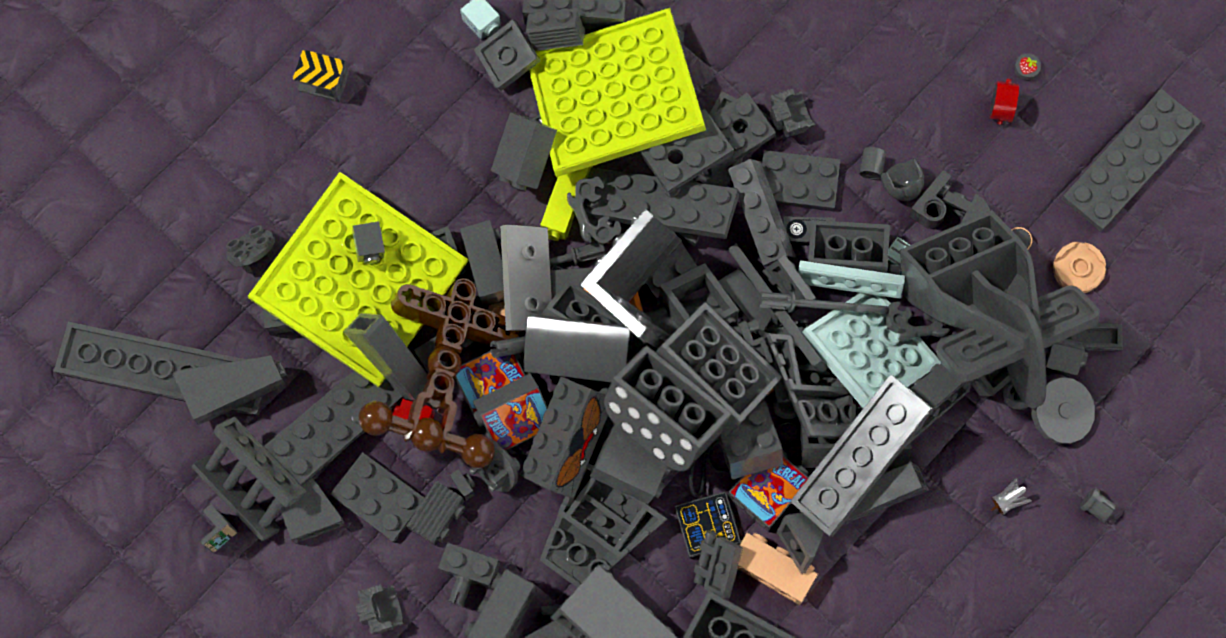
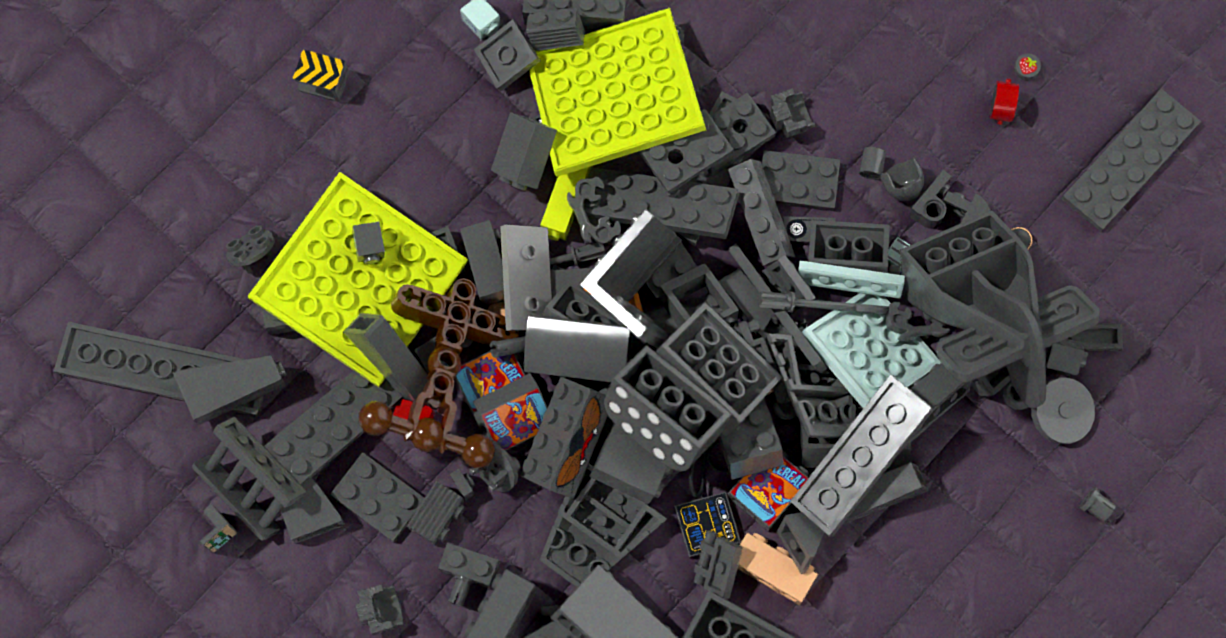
(1007, 499): flat silver piece -> none
(1079, 266): light nougat tile -> none

